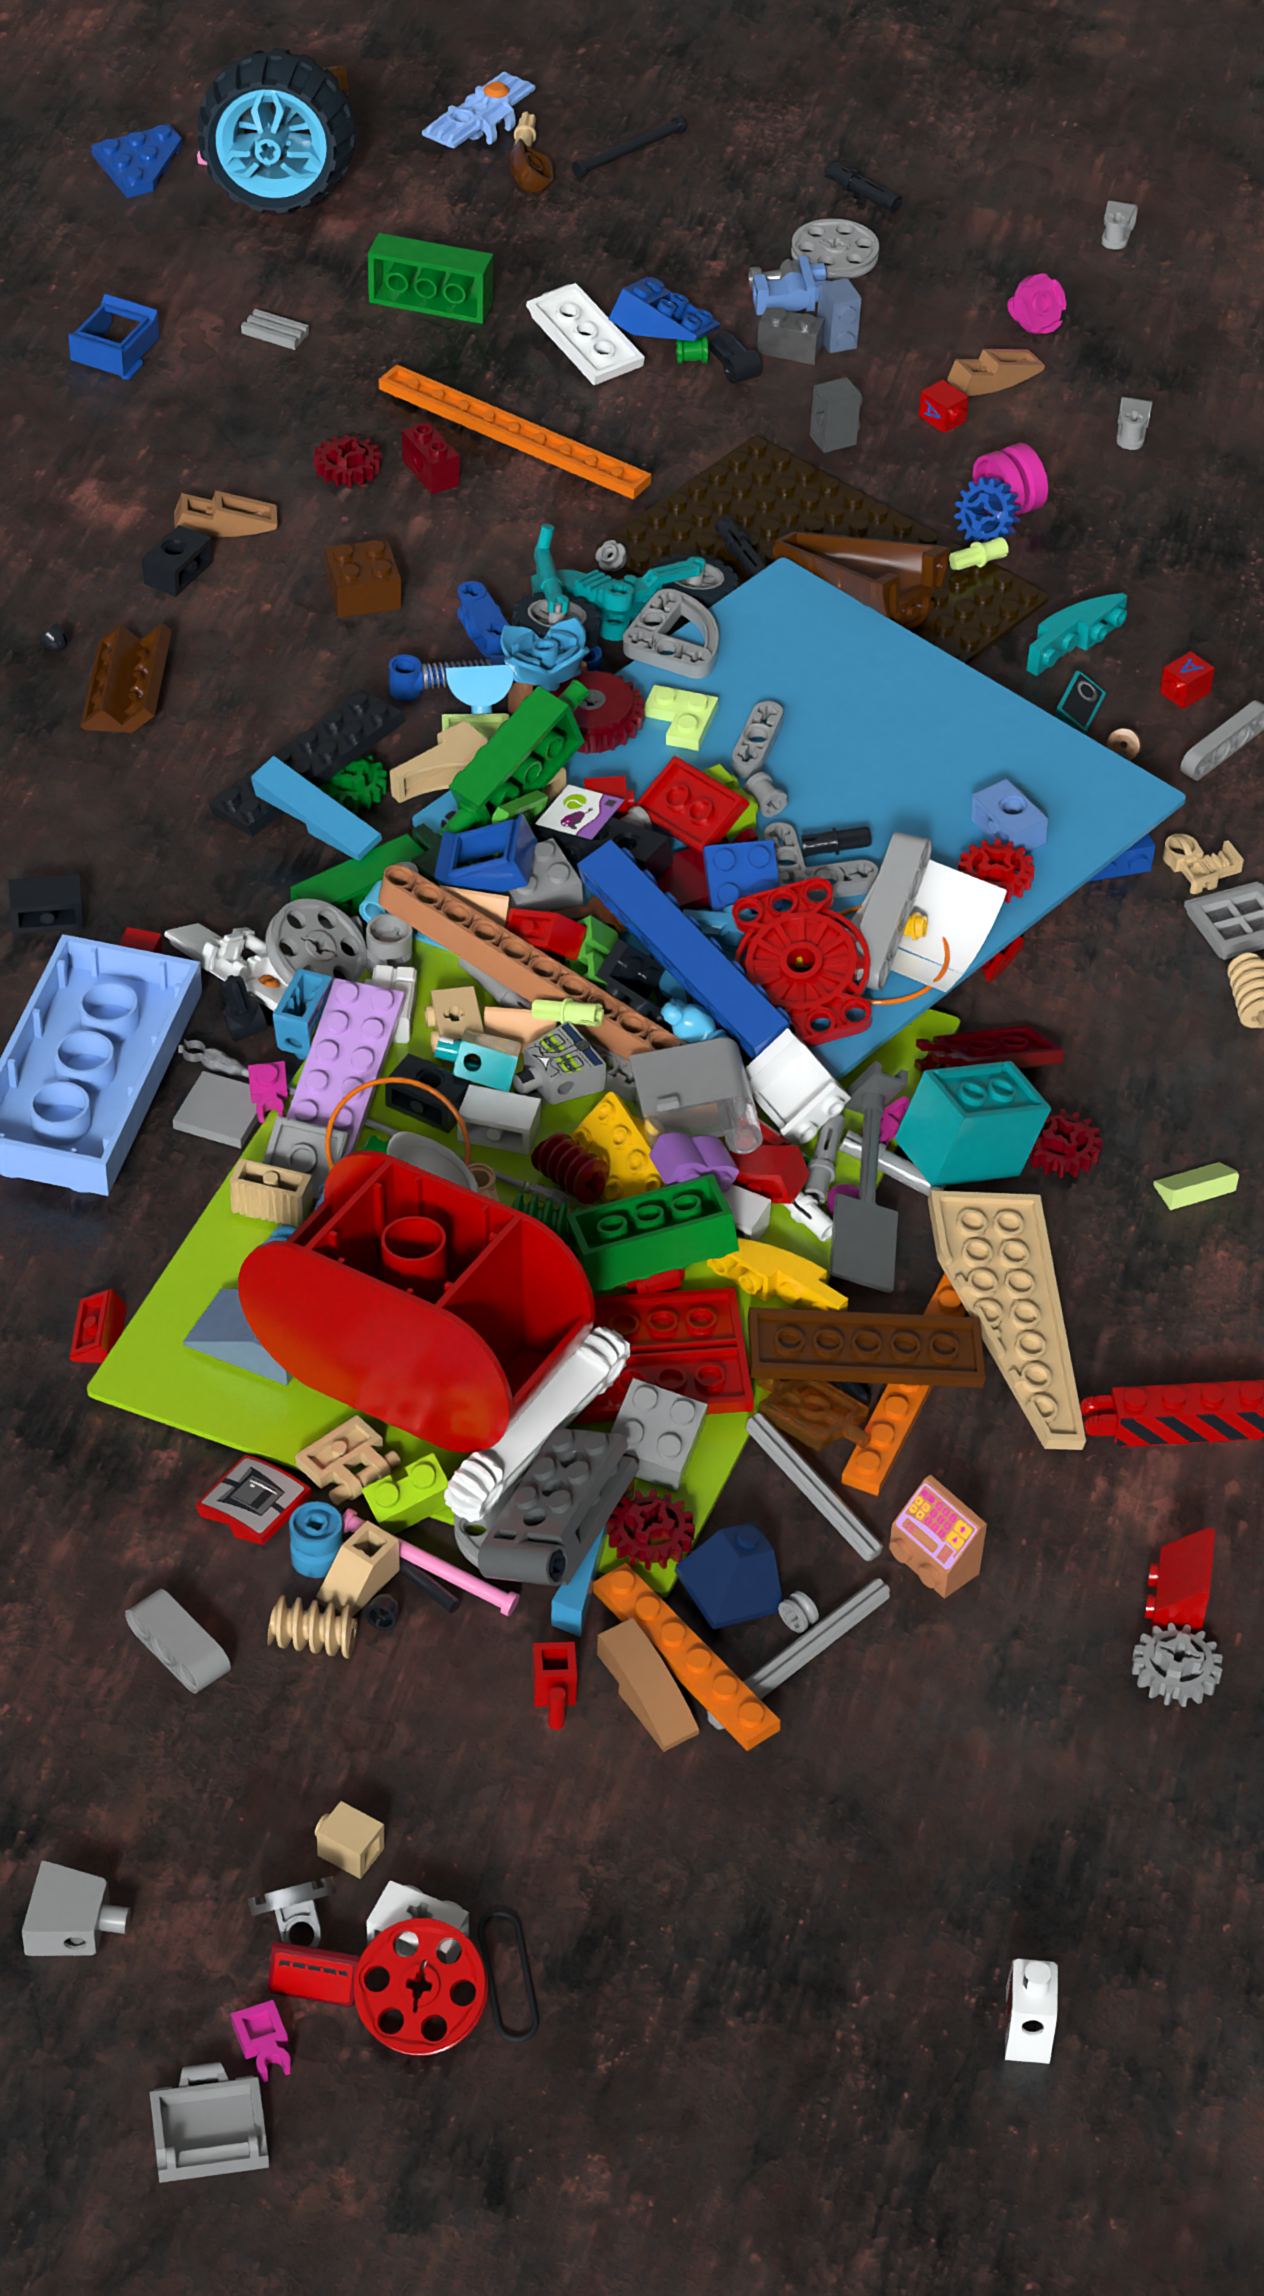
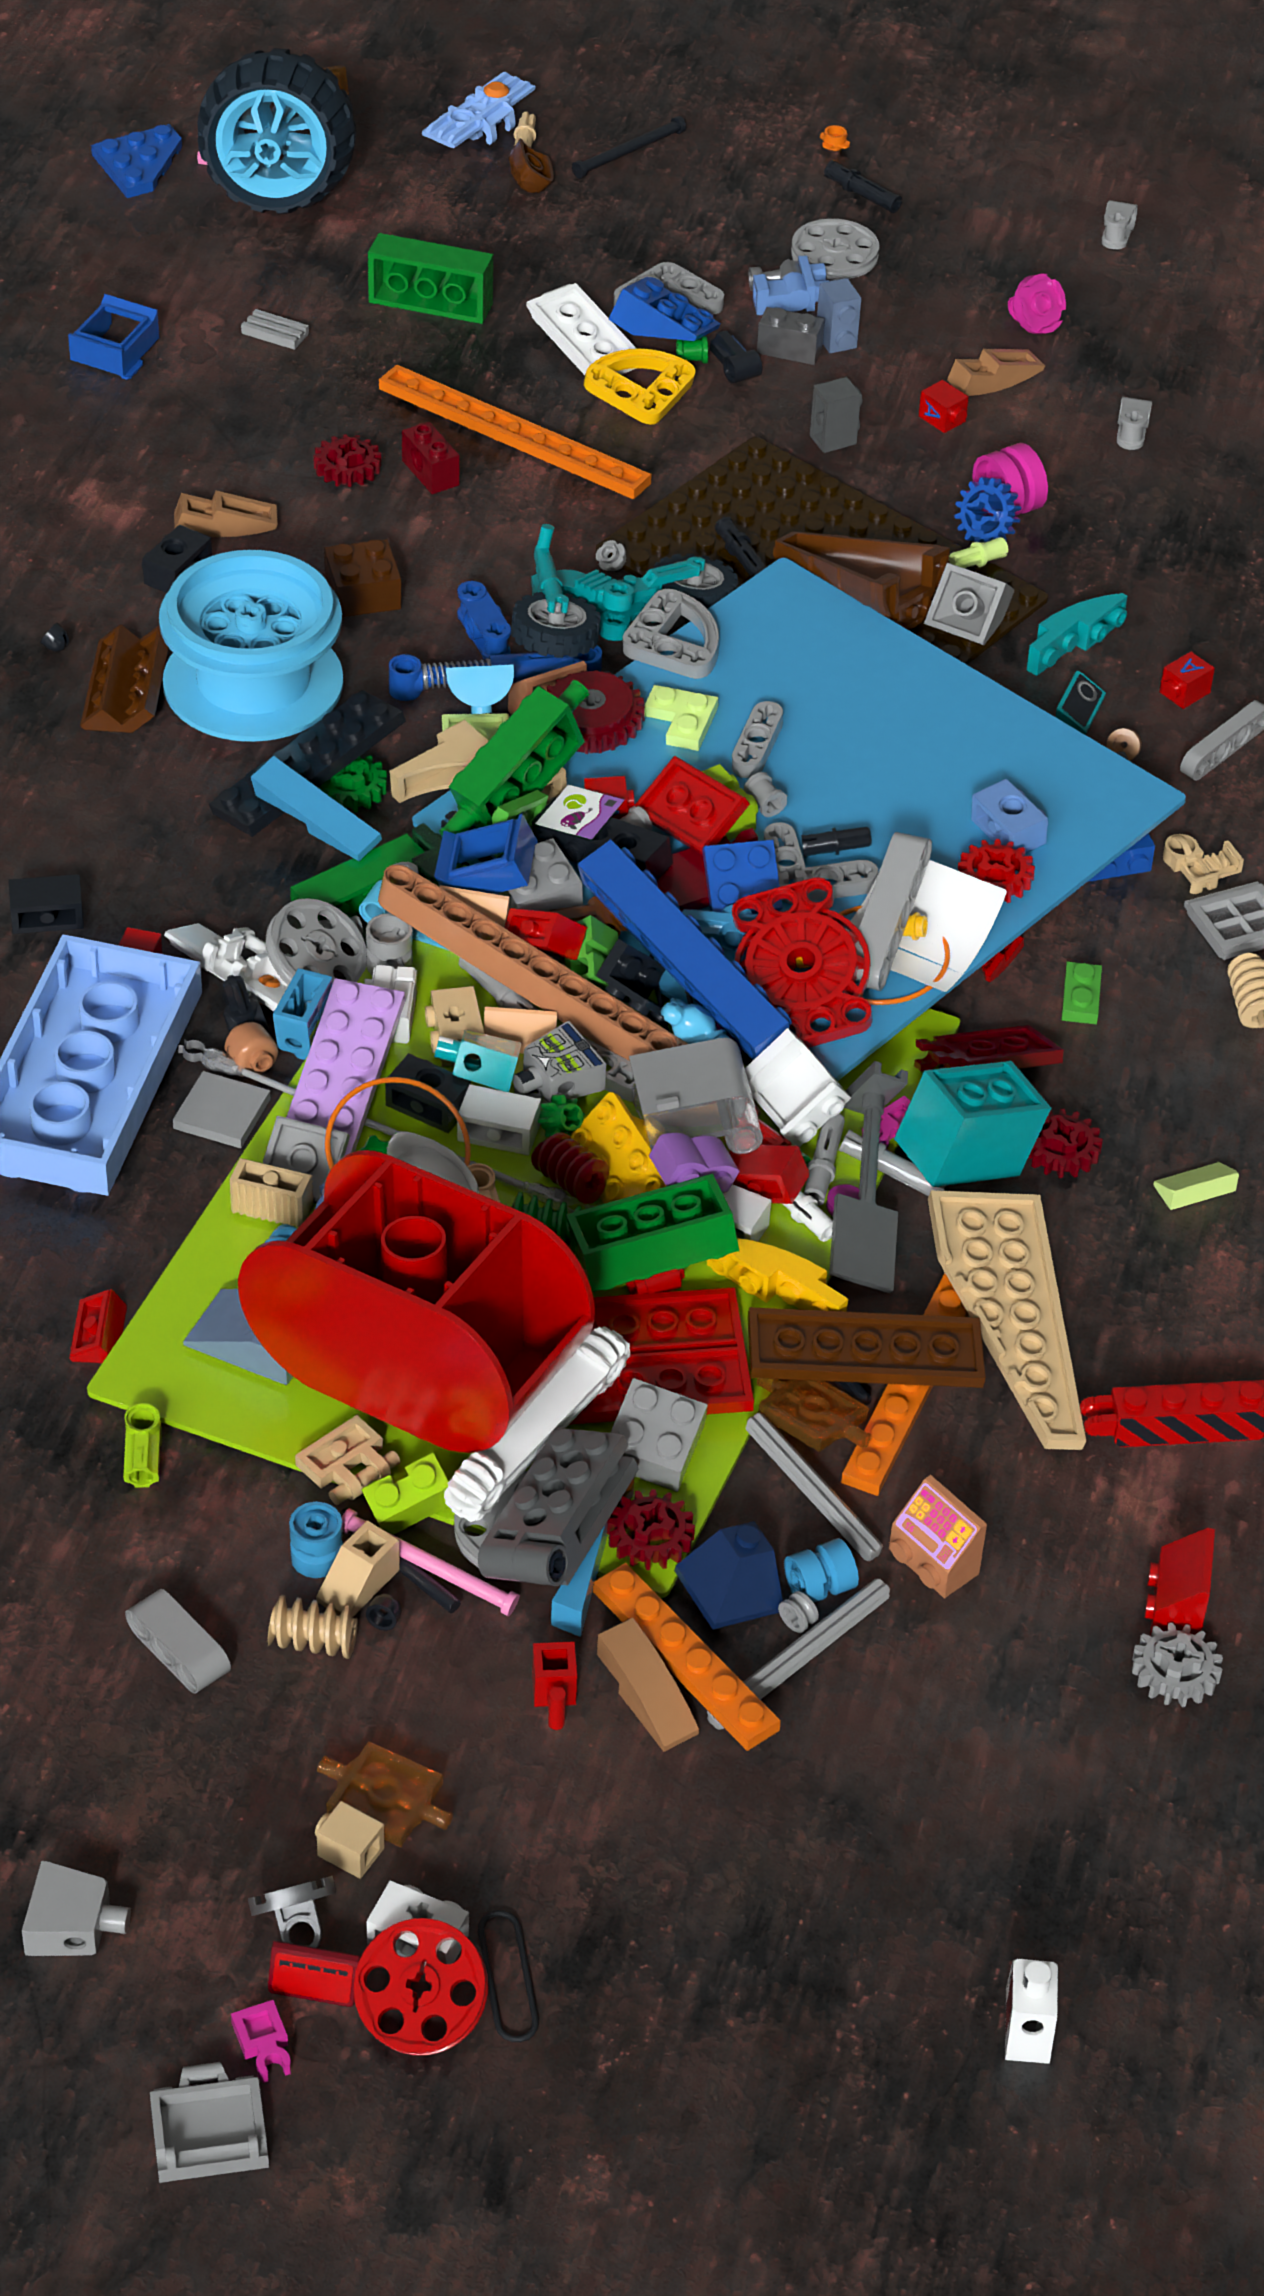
(142, 1445): none -> lime piece
(251, 646): none -> medium azure wheel
(251, 1046): none -> nougat head
(254, 1499): slope -> none
(268, 1087): dark pink plate -> none
(388, 1790): none -> clear orange plate
(545, 659): dark azure brick -> none
(560, 1115): none -> green gear
(568, 1010): yellowish green axle -> none
(604, 373): none -> yellow beam
(676, 280): none -> light grey beam
(828, 1569): none -> dark azure wheel
(835, 138): none -> orange plate
(968, 604): none -> light grey slope
(1081, 993): none -> bright green plate

